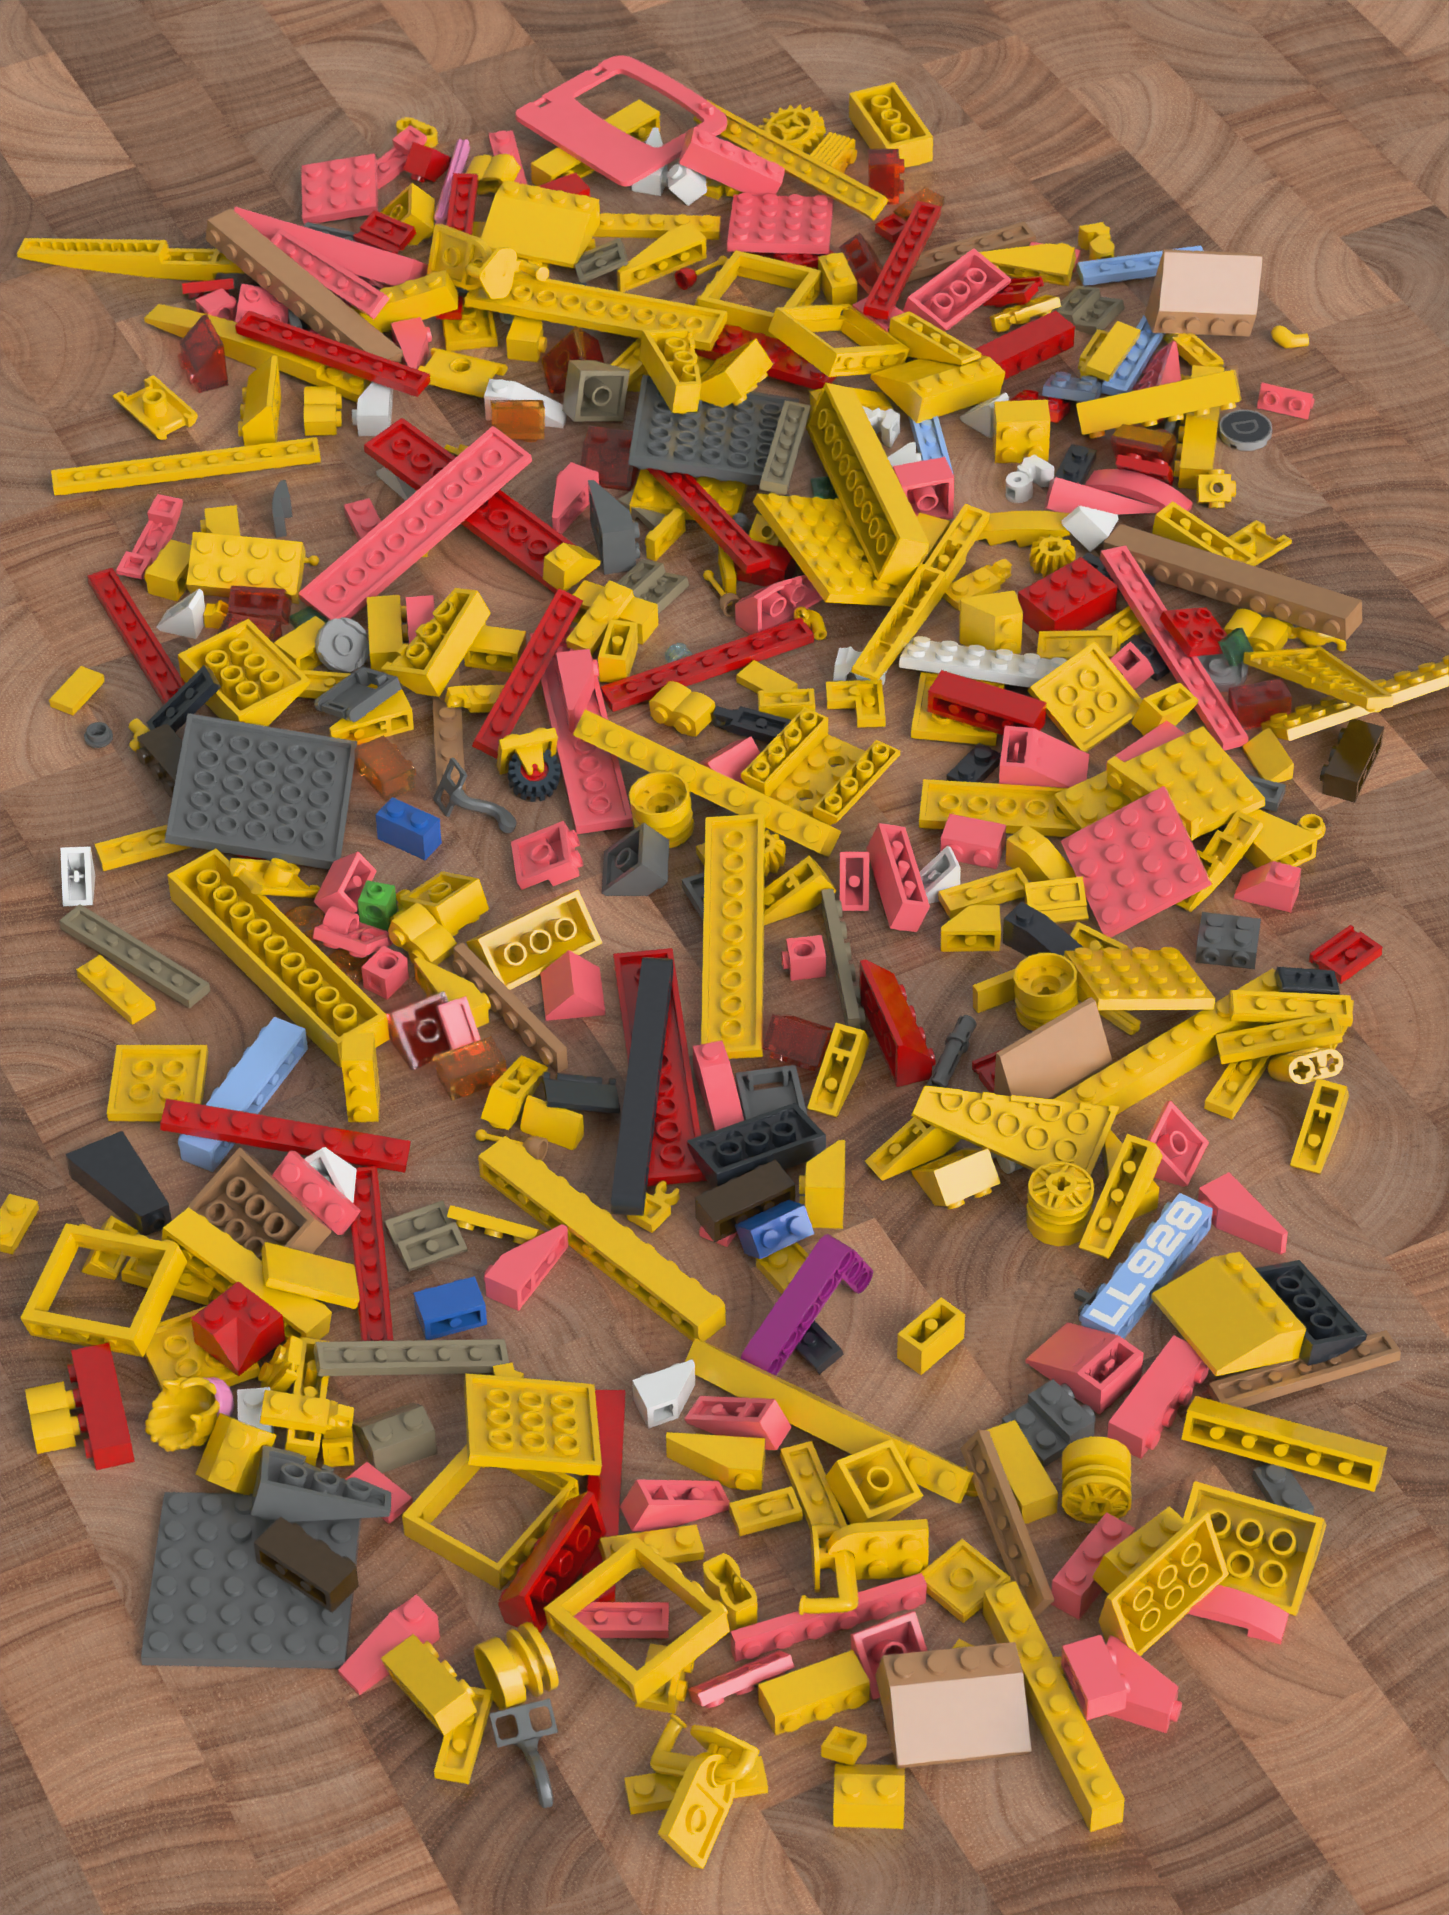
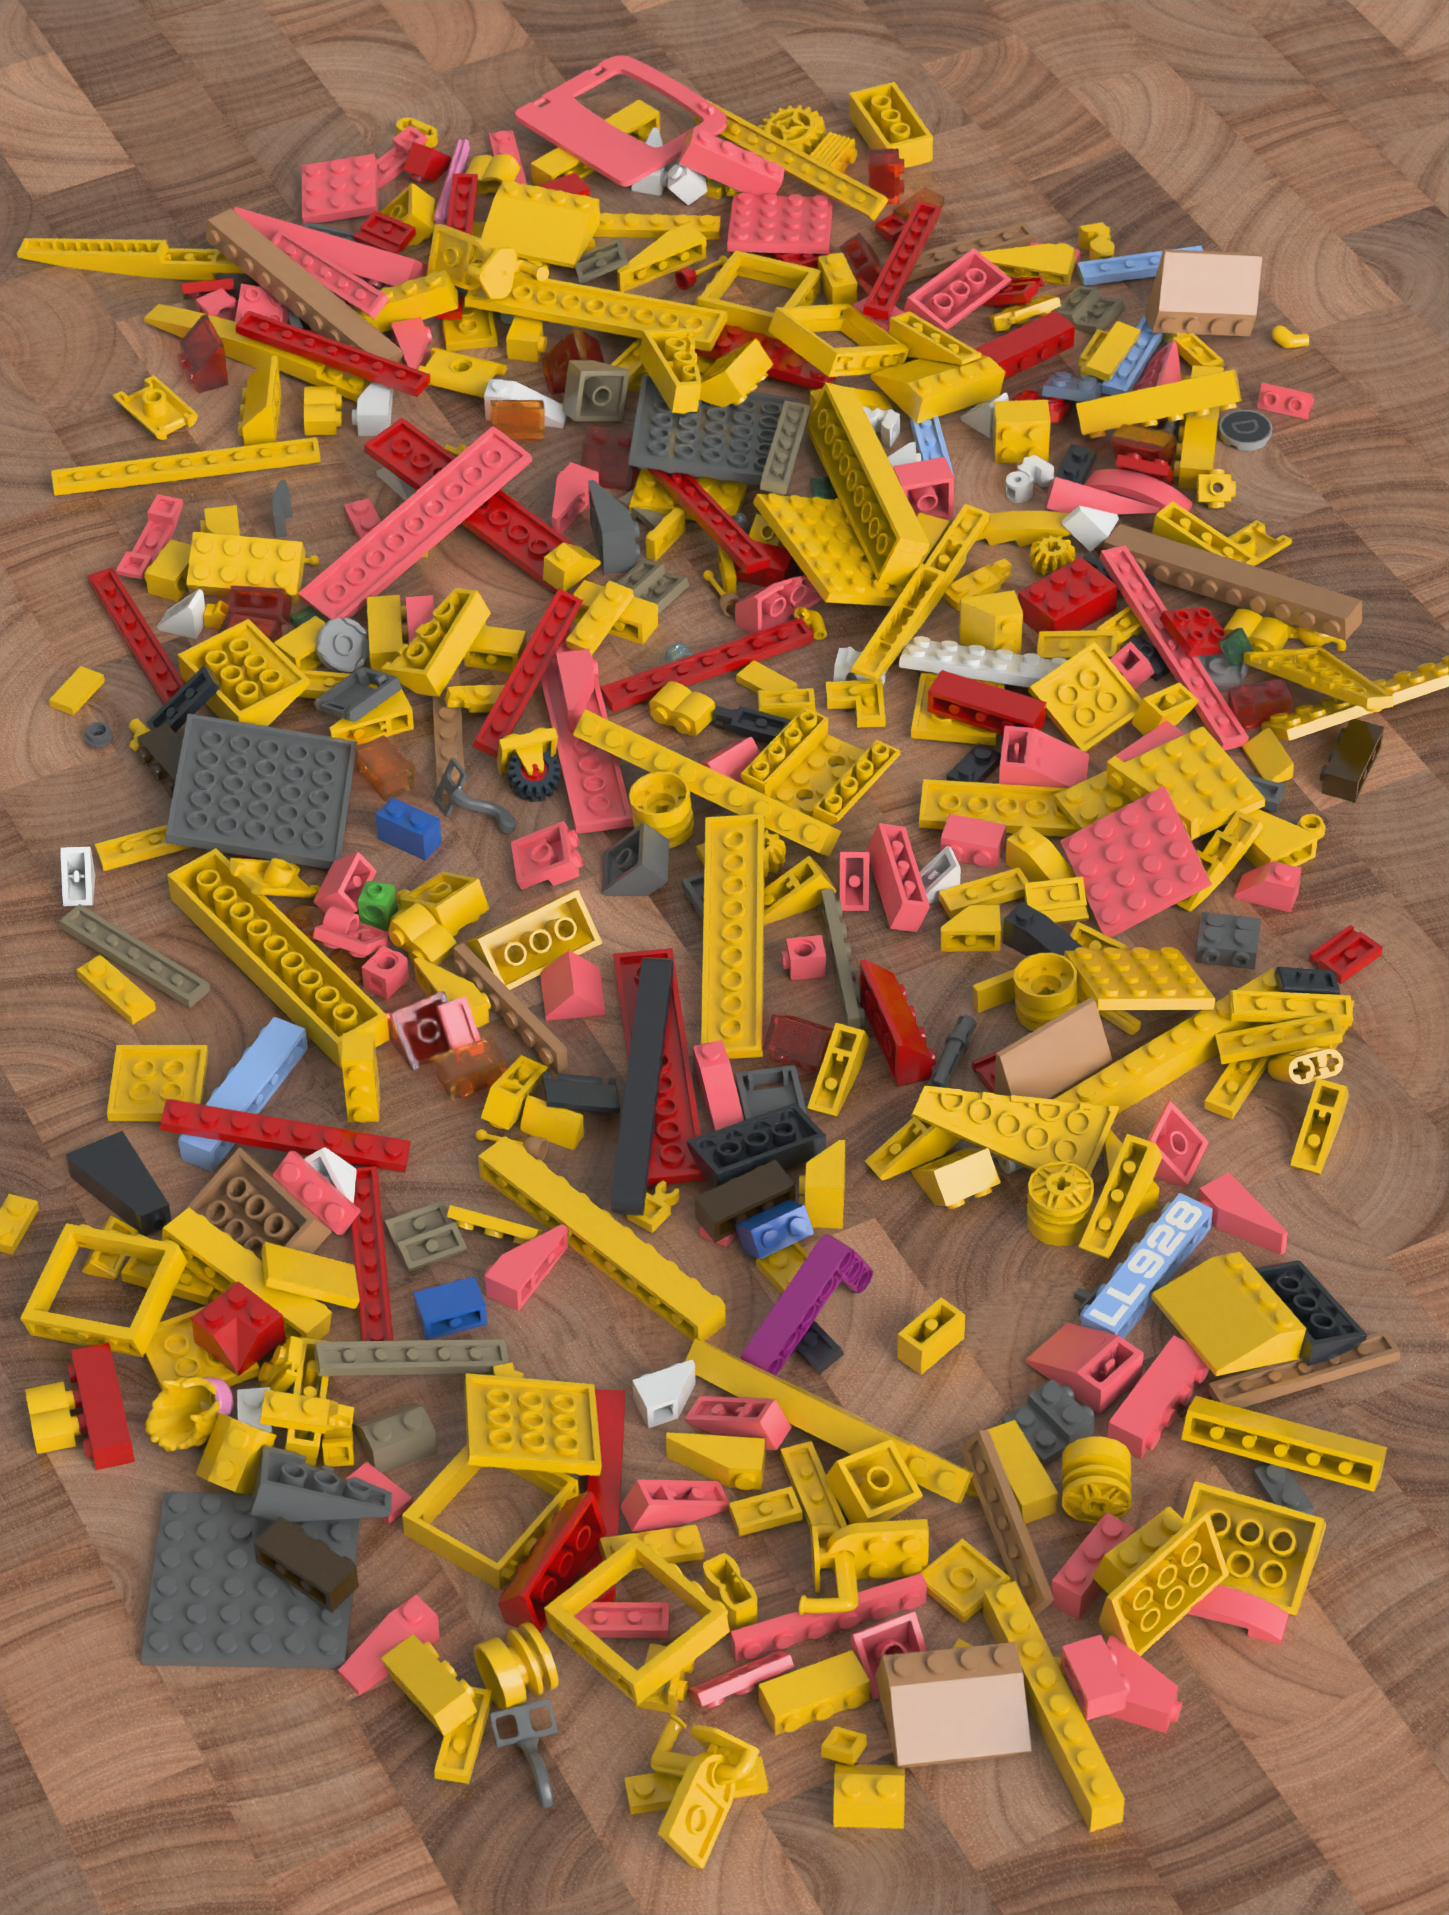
(618, 651): yellow brick -> none

